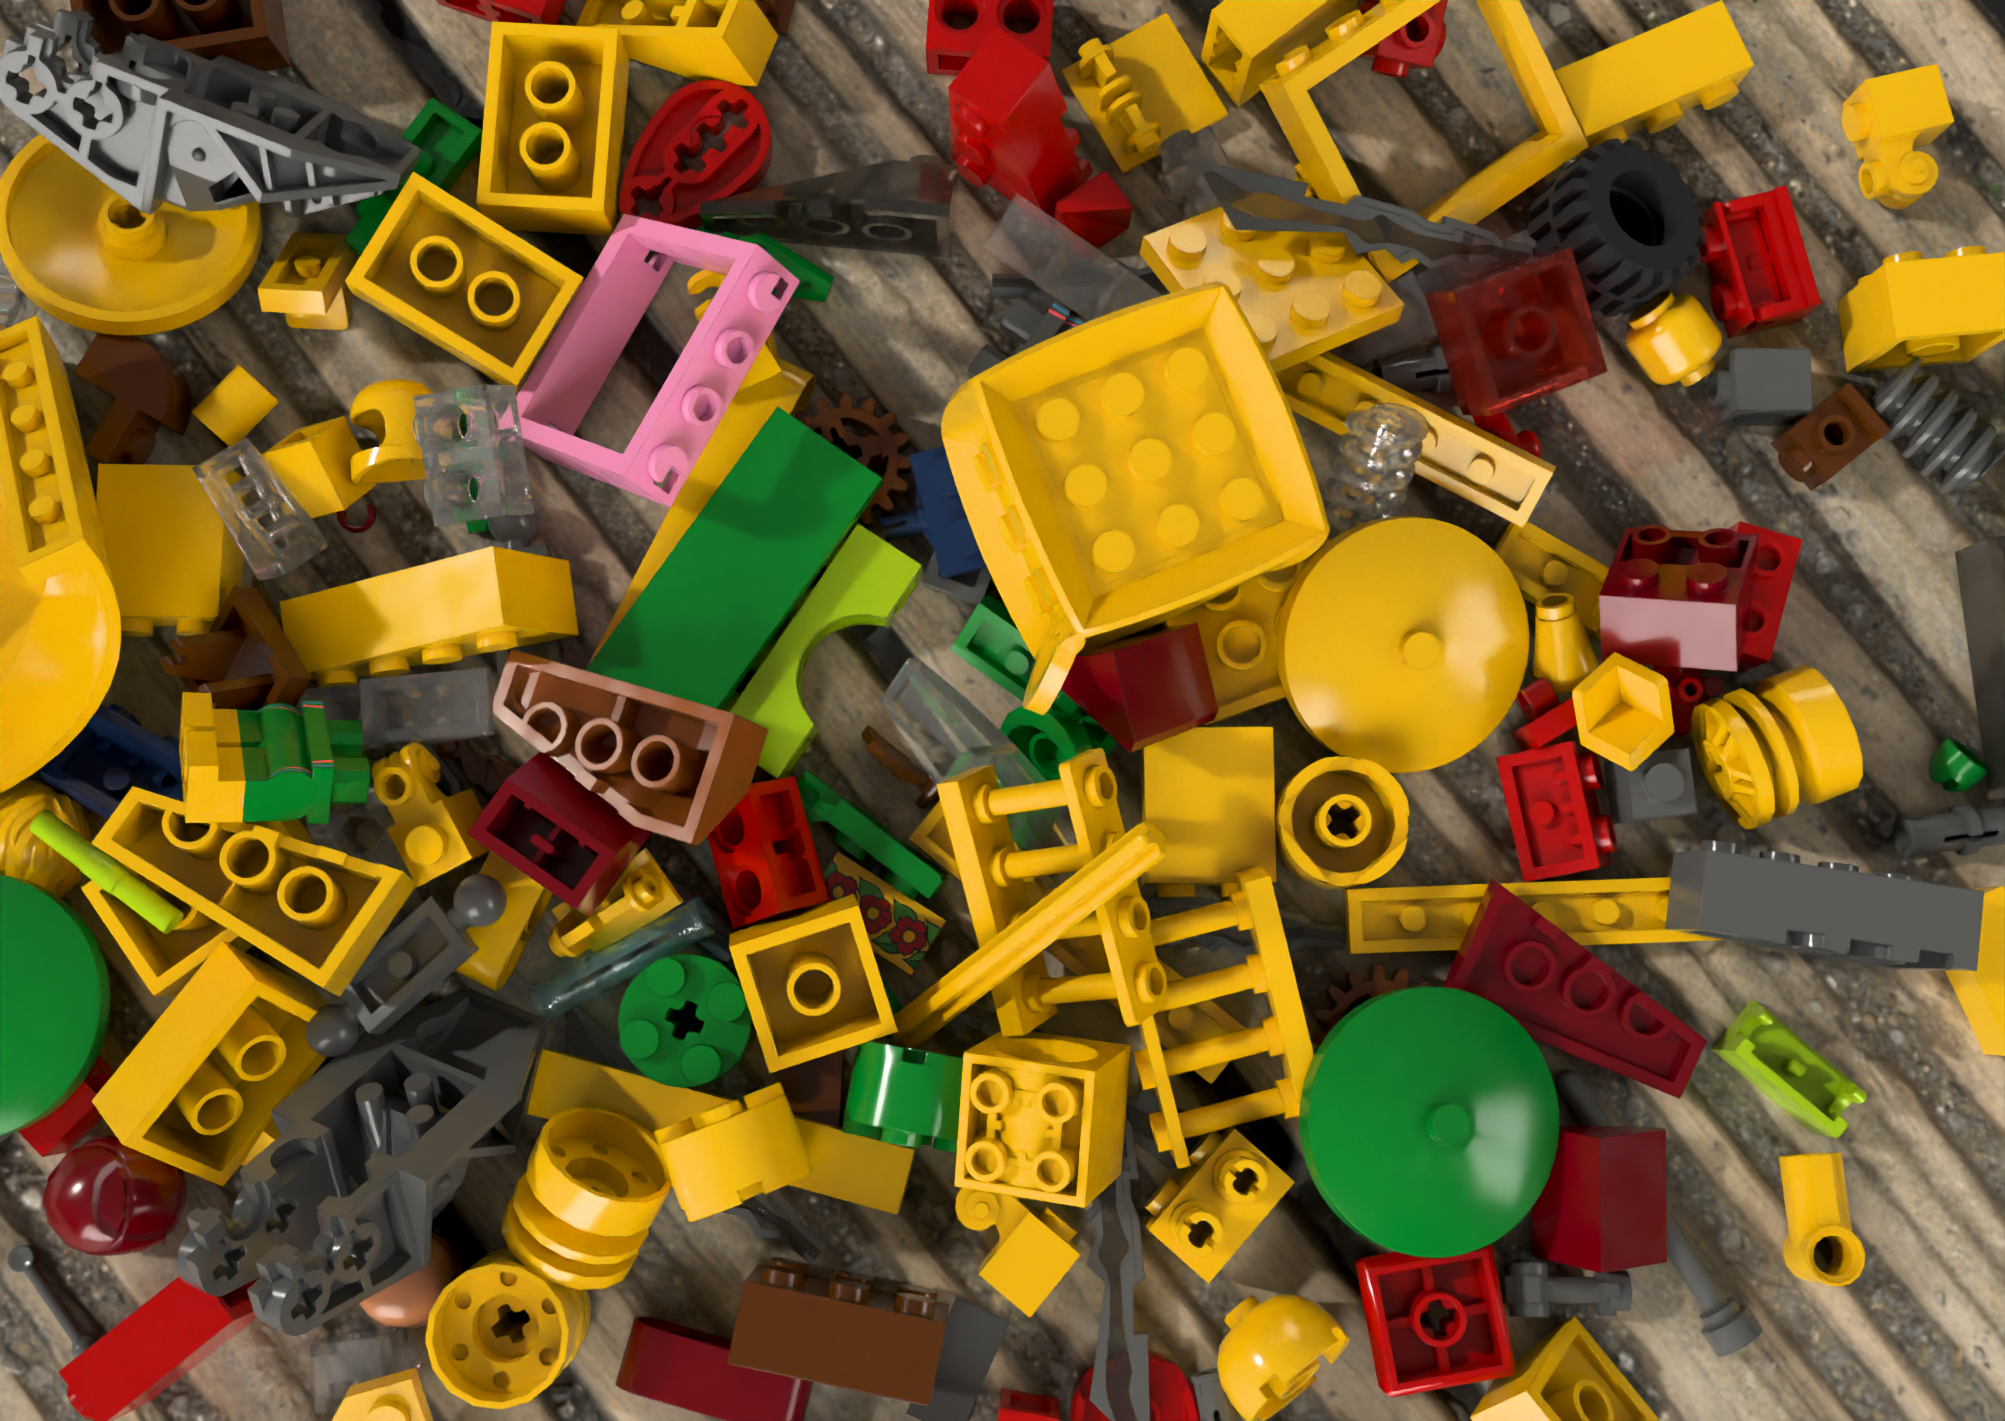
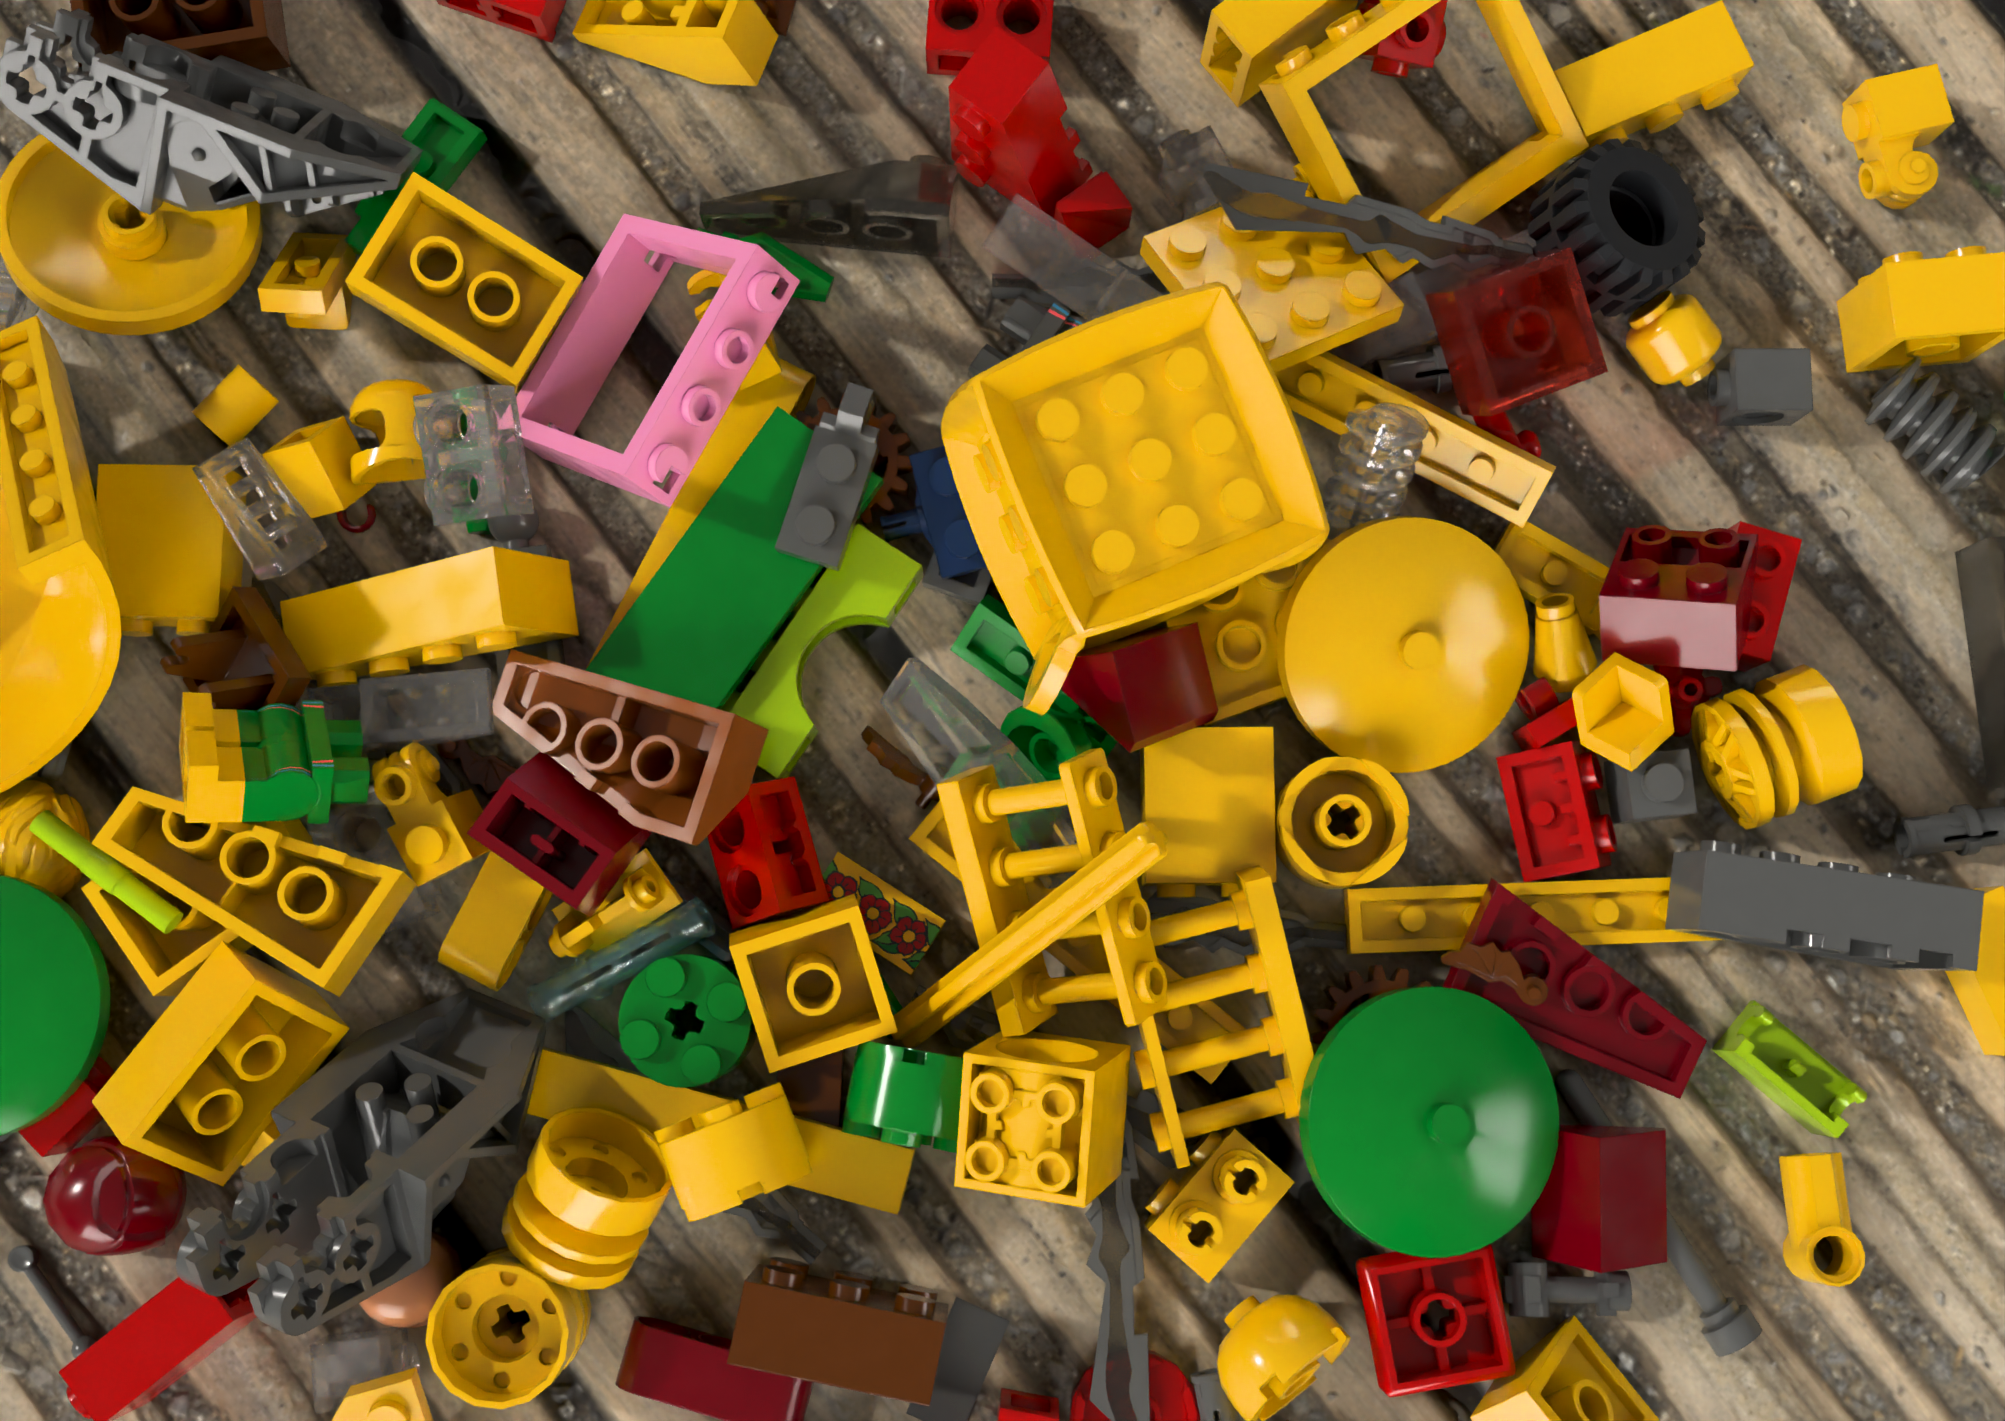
(113, 757): dark blue bracket -> none
(146, 395): reddish brown brick -> none
(408, 965): dark grey plate -> none
(553, 128): yellow brick -> none
(677, 130): red piece -> none
(832, 482): none -> dark grey hinge
(864, 835): green hinge -> none
(1031, 1248): yellow brick -> none
(1142, 91): yellow hinge -> none
(1498, 965): none -> reddish brown piece
(1757, 263): red hinge -> none
(1845, 421): reddish brown brick -> none
(1956, 766): green hinge -> none

